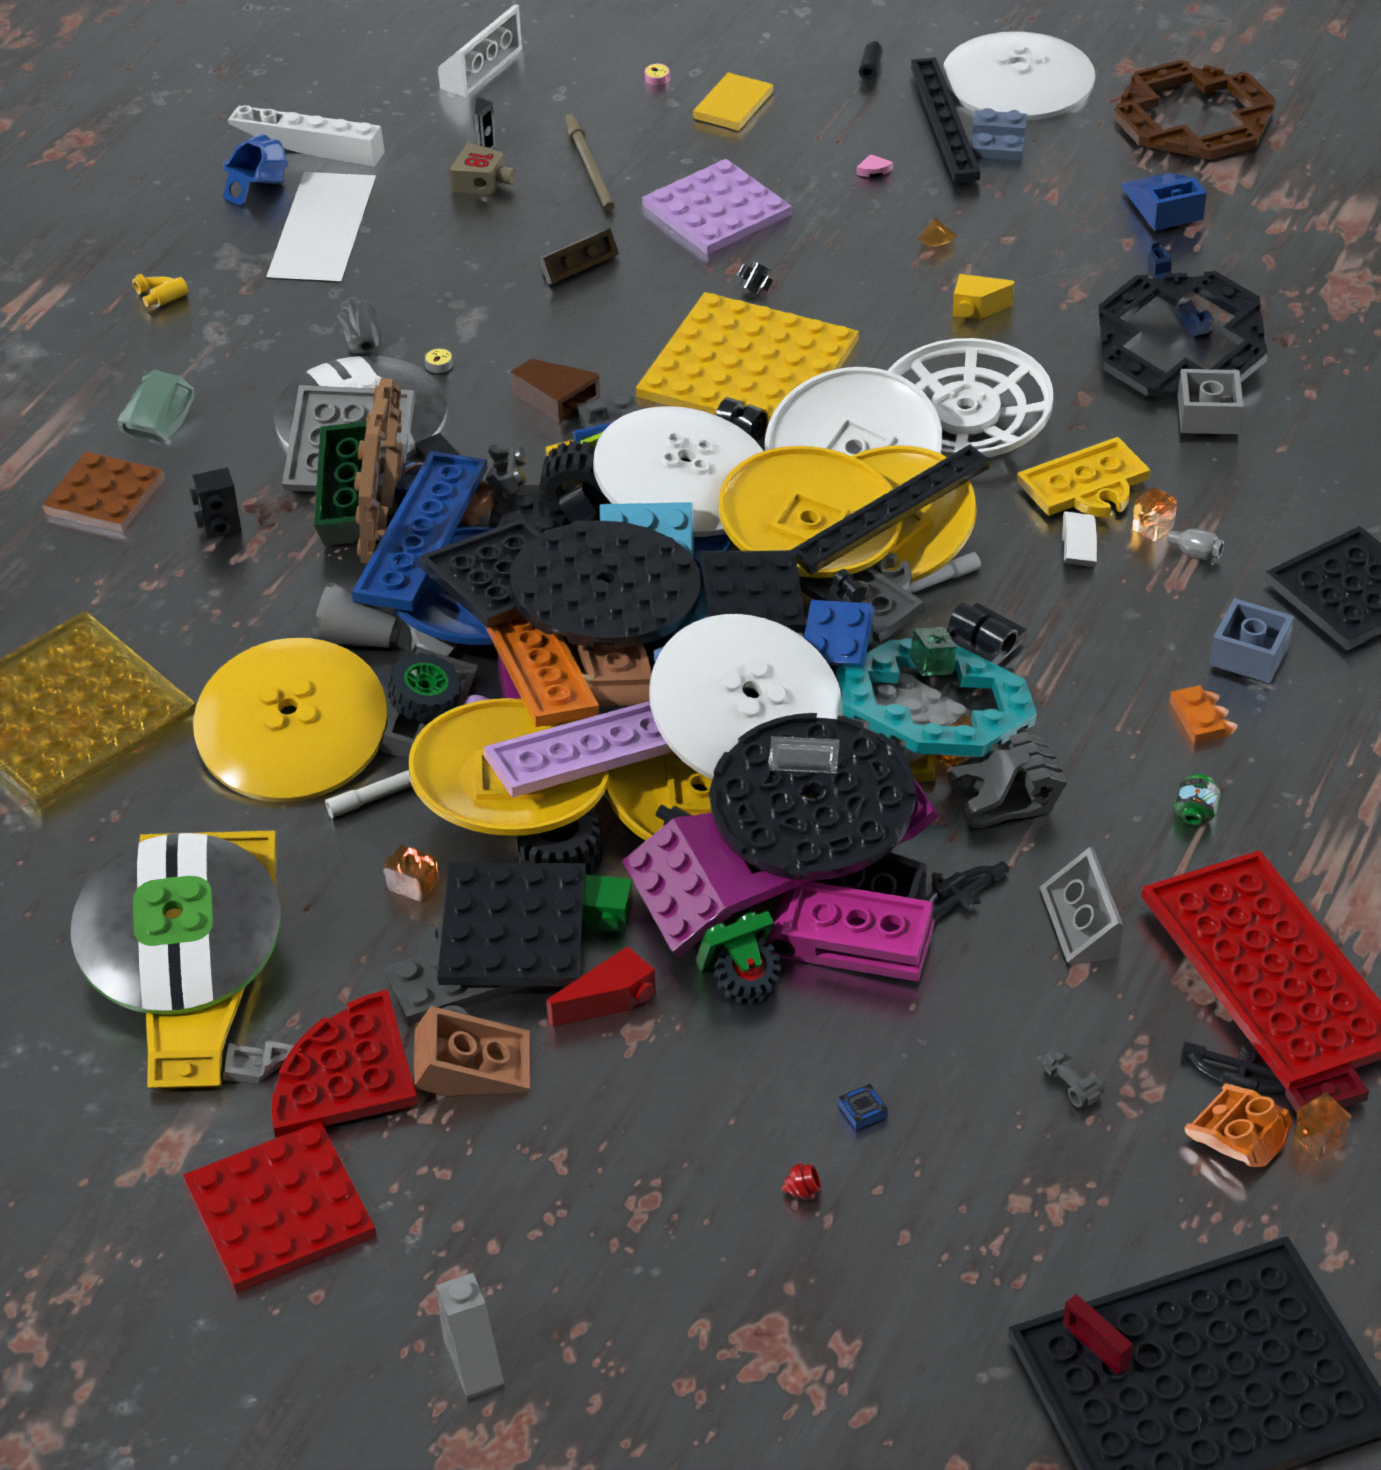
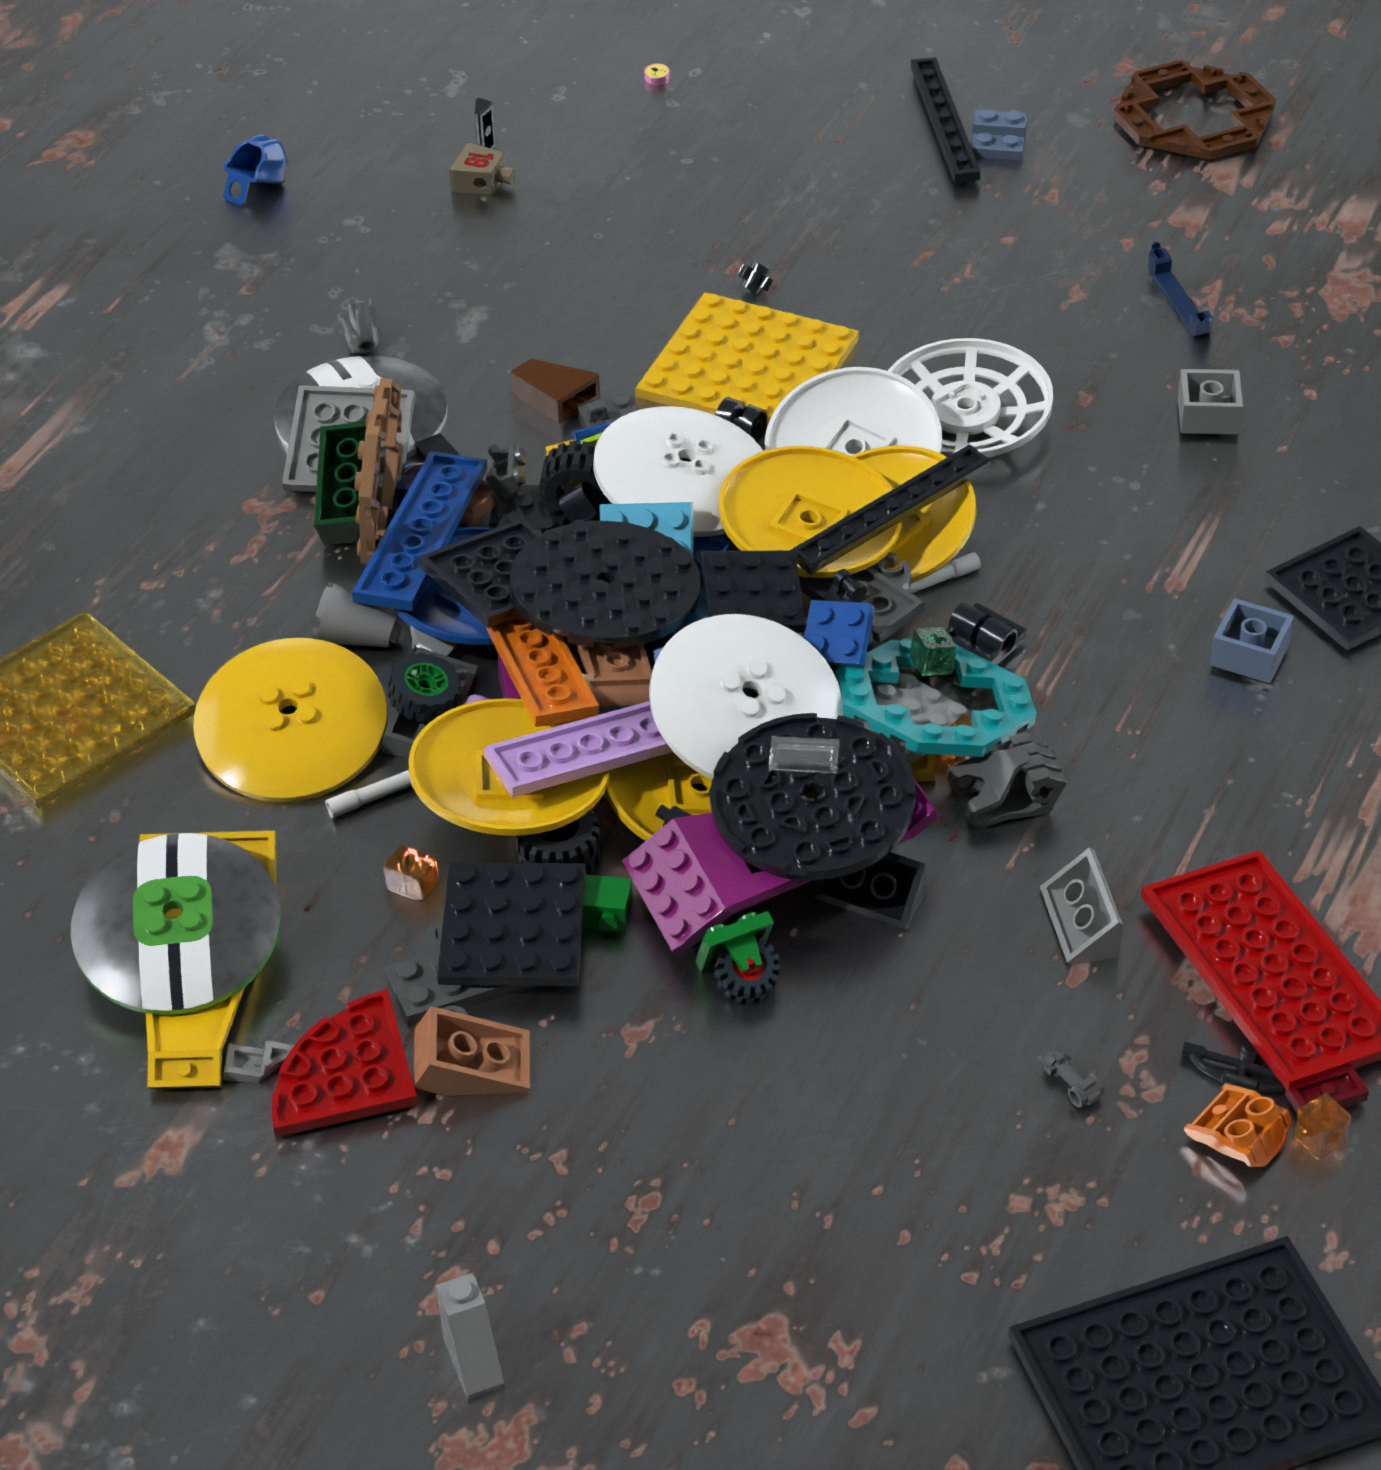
(103, 492): dark orange plate -> none
(158, 404): sand green slope -> none
(165, 290): yellow plant -> none
(216, 503): black brick -> none
(279, 1206): red plate -> none
(314, 134): white slope -> none
(321, 226): white sticker -> none
(438, 360): tile -> none
(482, 54): white slope -> none
(577, 135): dark tan bar -> none
(578, 256): dark brown plate -> none
(605, 990): red slope -> none
(717, 206): lavender plate -> none
(733, 101): yellow tile -> none
(802, 1182): red plate -> none
(853, 930): dark pink hinge -> none
(863, 1106): tile -> none
(870, 60): black cylinder -> none
(874, 164): bright pink tile -> none
(936, 234): clear orange tile -> none
(964, 896): black piece -> none
(981, 296): yellow slope -> none
(1020, 74): white dish -> none
(1079, 539): white slope -> none
(1086, 479): yellow plate -> none
(1097, 1334): dark red tile -> none
(1159, 508): clear orange brick -> none
(1167, 199): blue slope -> none
(1177, 289): black plate -> none
(1197, 543): light grey plant -> none
(1197, 799): head -> none
(1200, 715): orange plate -> none

